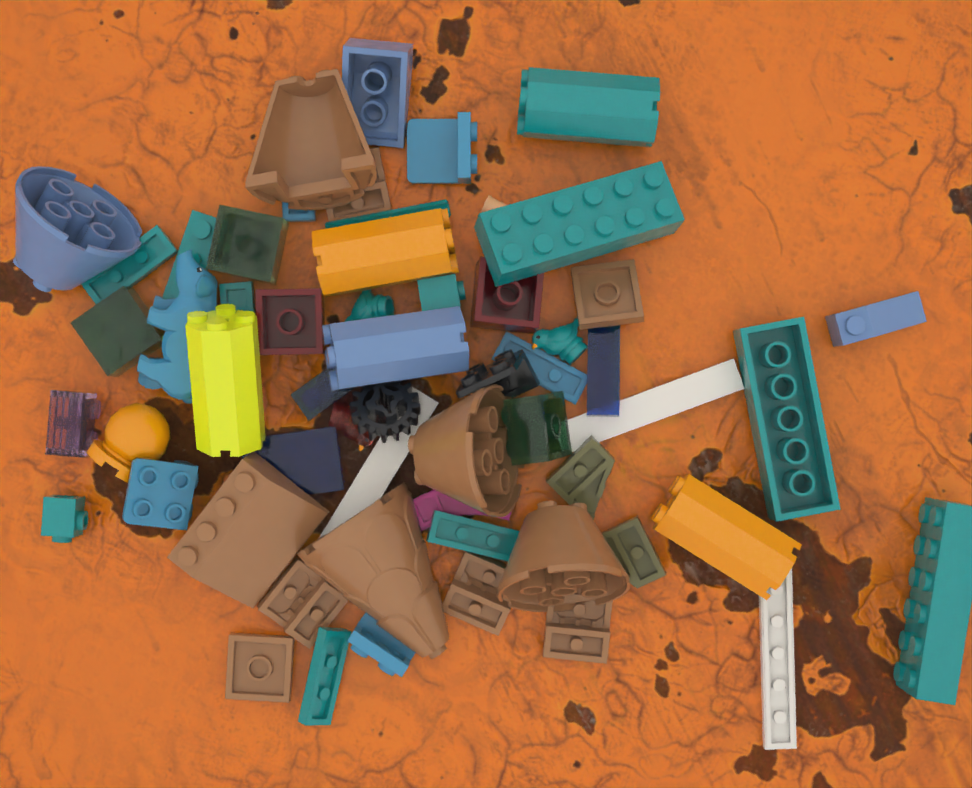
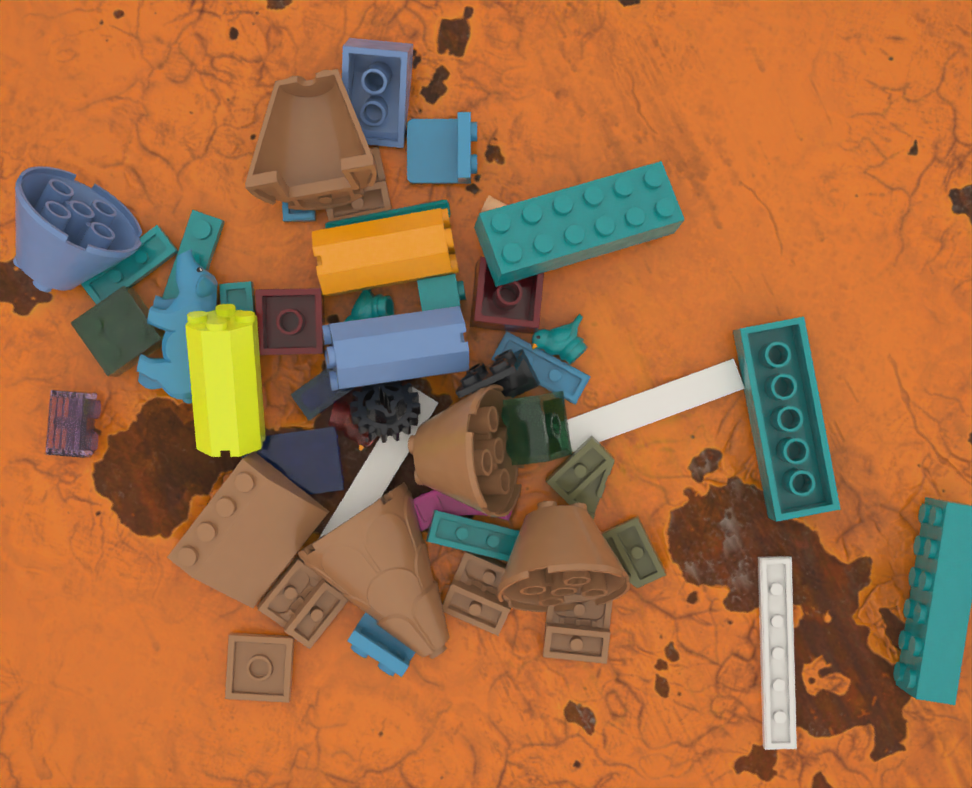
(63, 517): teal brick -> none
(131, 434): light orange tile -> none
(160, 493): dark azure bracket -> none
(247, 244): clear green brick -> none
(324, 676): teal plate -> none
(588, 107): teal brick -> none
(603, 372): clear blue plate -> none
(607, 294): medium nougat plate -> none
(725, 535): light orange brick -> none
(875, 319): medium blue slope -> none

